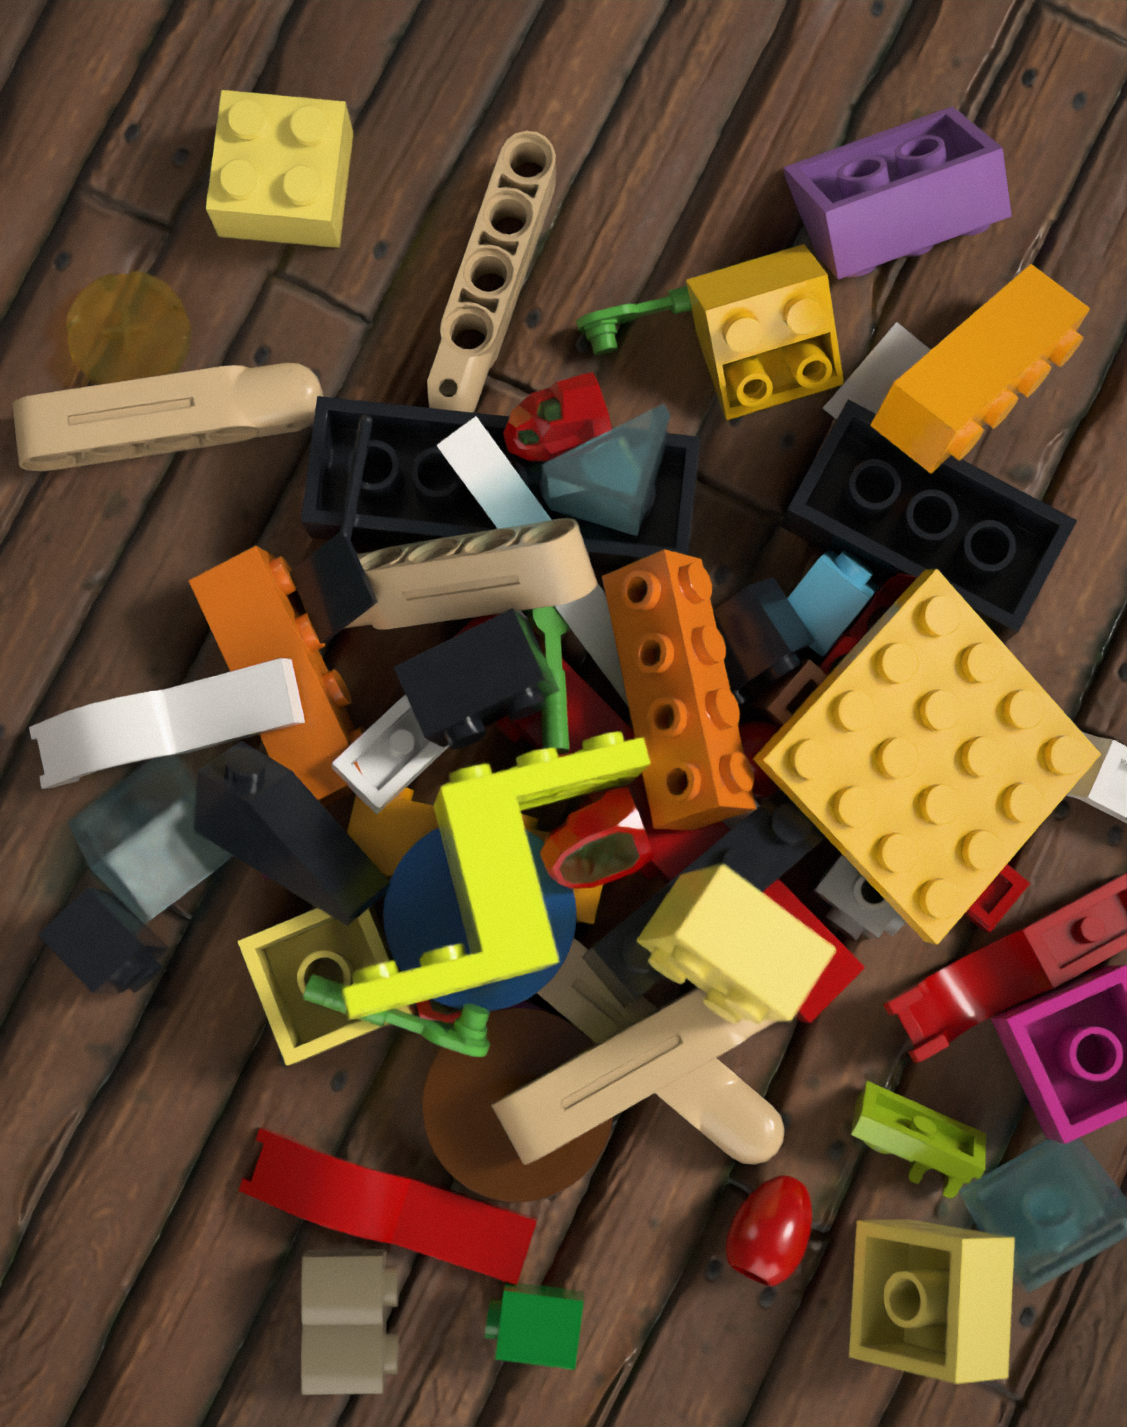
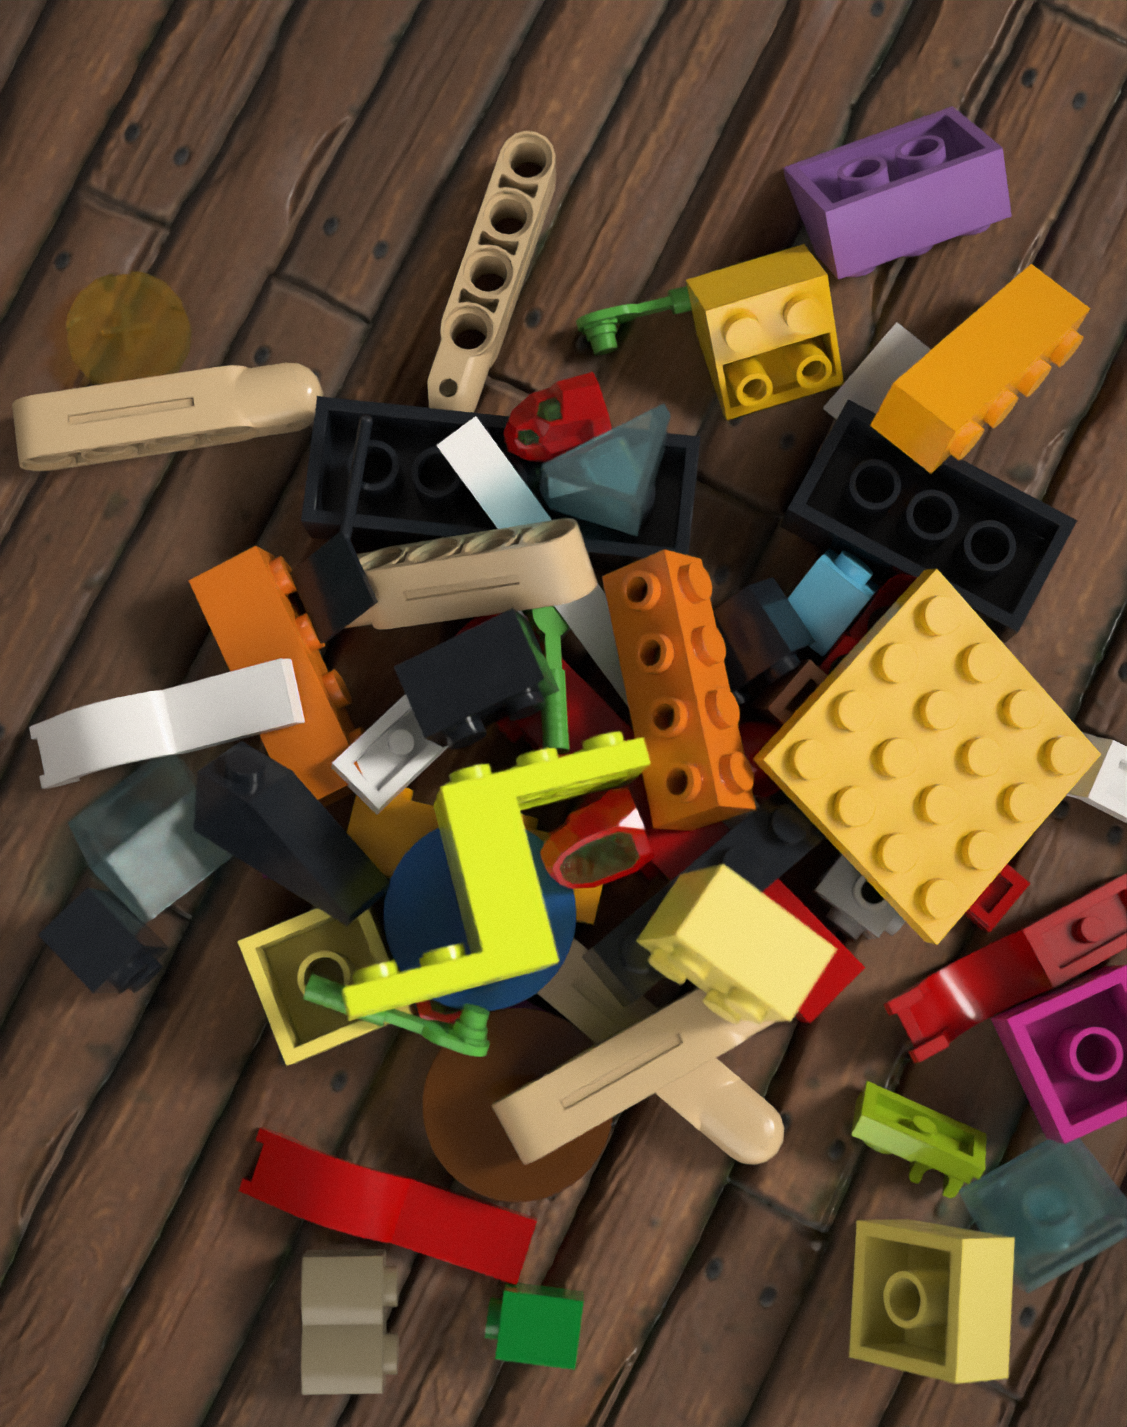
(280, 168): light yellow brick -> none
(770, 1231): red animal -> none

